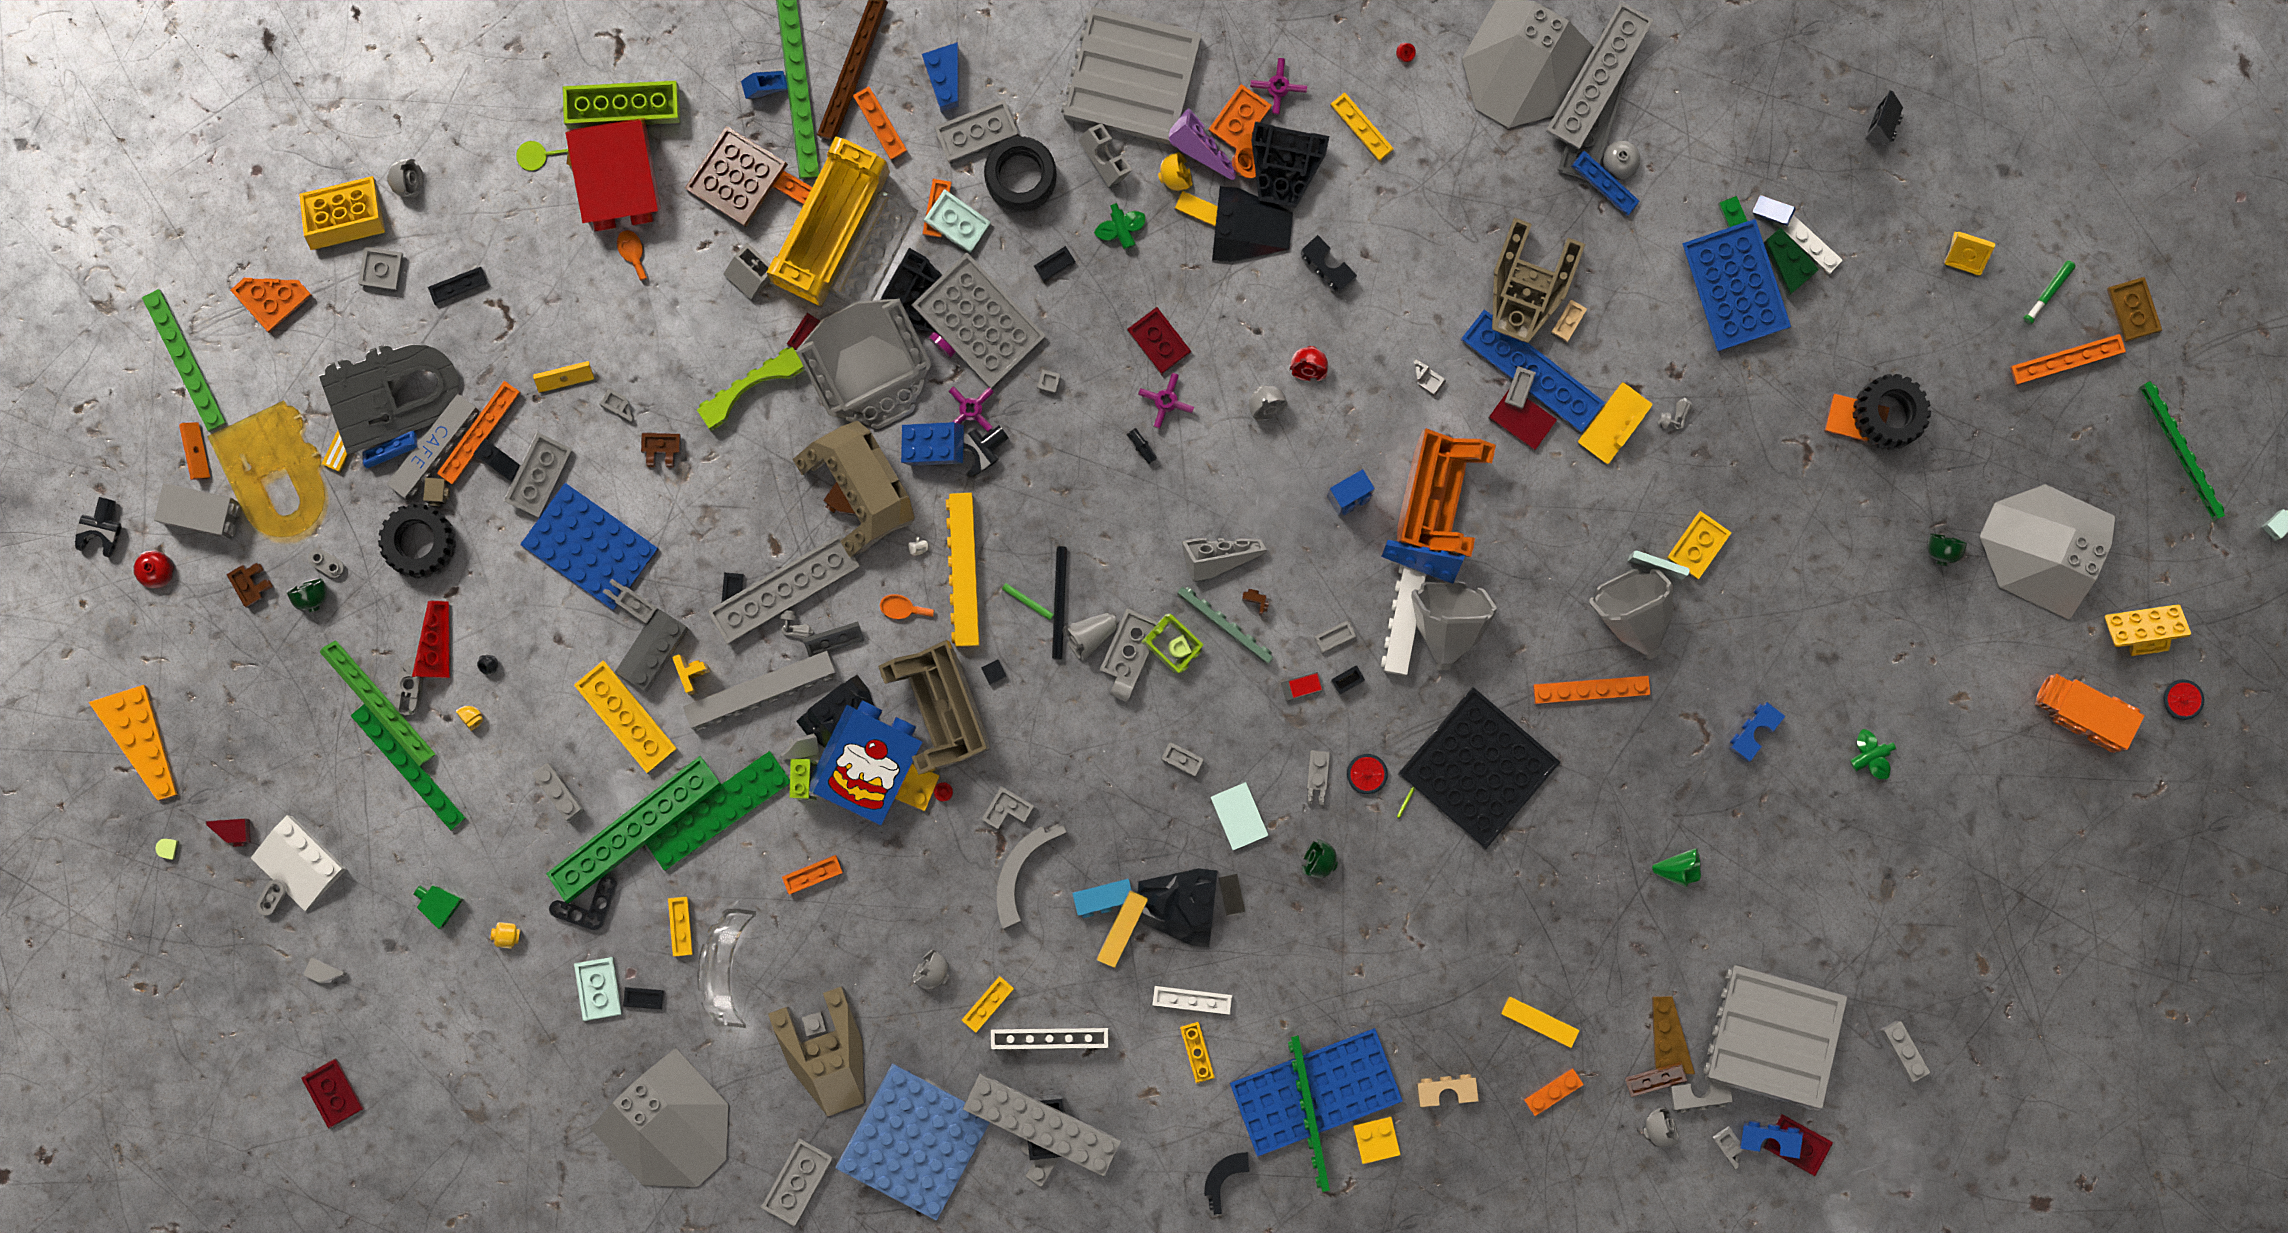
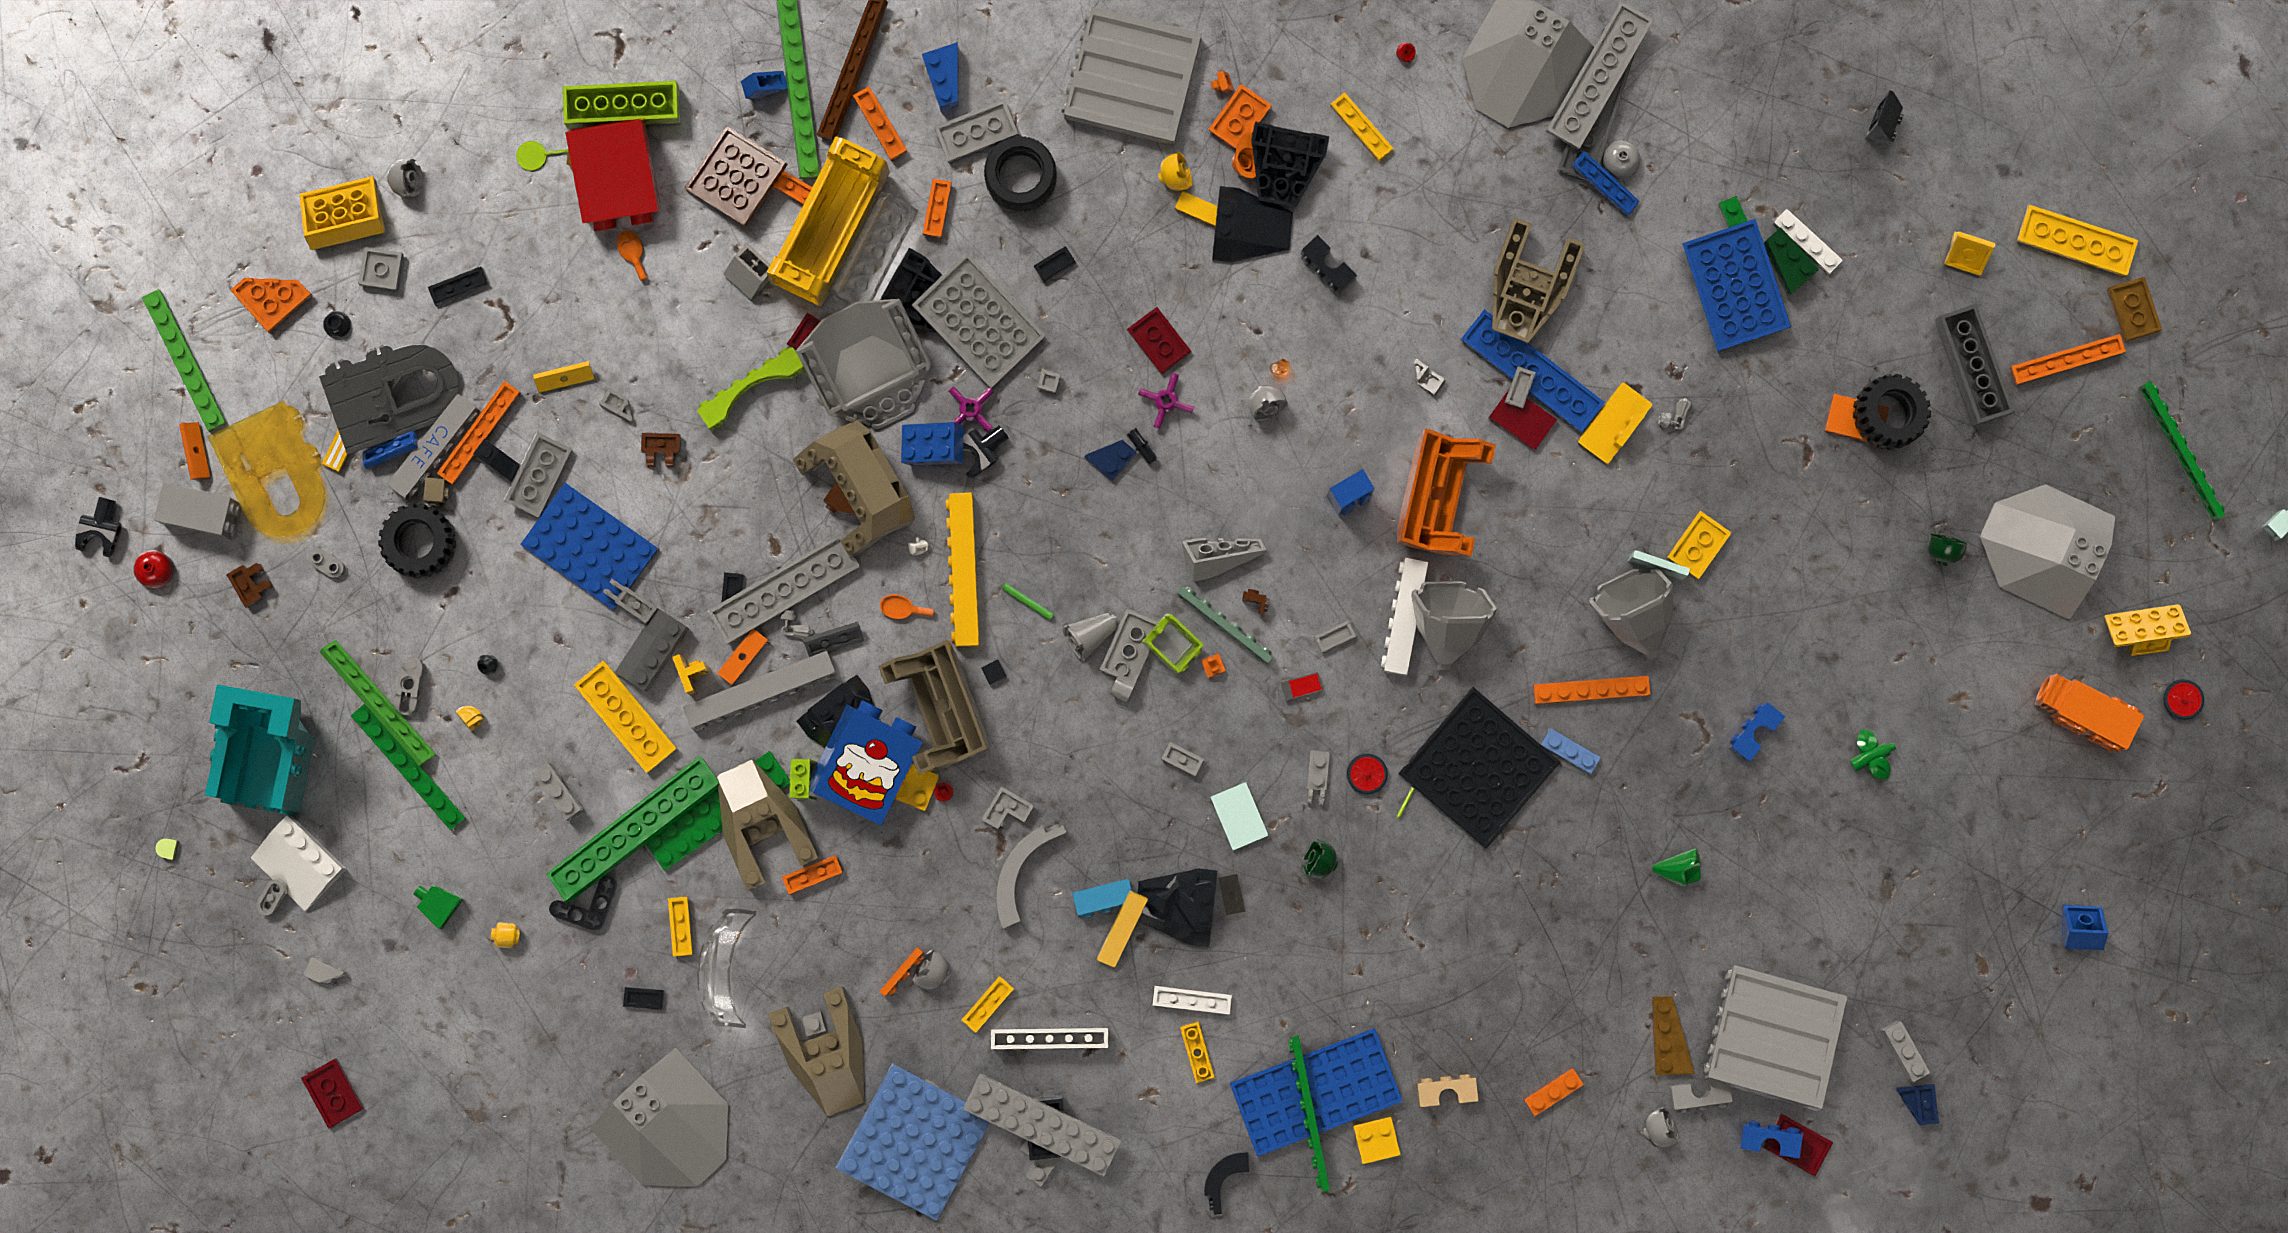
(135, 729): light orange wing -> none
(232, 831): dark red slope -> none
(258, 750): none -> teal piece
(308, 595): dark green cylinder -> none
(336, 324): none -> black piece
(433, 647): red wing -> none
(598, 989): light aqua tile -> none
(734, 666): none -> orange tile
(754, 811): none -> dark tan wedge
(797, 1182): light grey plate -> none
(801, 747): light grey slope -> none
(902, 973): none -> orange plate
(941, 344): magenta piece -> none
(957, 221): light aqua tile -> none
(1059, 602): black axle -> none
(1095, 144): light grey arch -> none
(1112, 458): none -> dark blue wing
(1121, 226): green plant -> none
(1179, 647): yellowish green tile -> none
(1193, 141): medium lavender wedge -> none
(1213, 665): none -> orange tile
(1223, 83): none -> orange tile
(1280, 368): none -> clear orange piece
(1285, 86): magenta bar -> none
(1309, 363): red cylinder -> none
(1347, 680): black piece -> none
(1431, 563): blue wing -> none
(1540, 1022): yellow tile -> none
(1569, 320): tan plate -> none
(1570, 751): none -> medium blue plate
(1656, 1079): reddish brown tile -> none
(1729, 1145): light grey slope -> none
(1774, 210): tile -> none
(1921, 1102): none -> dark blue wing
(1974, 365): none -> dark grey brick
(2061, 276): green piece -> none
(2077, 240): none -> yellow plate
(2084, 927): none -> blue slope

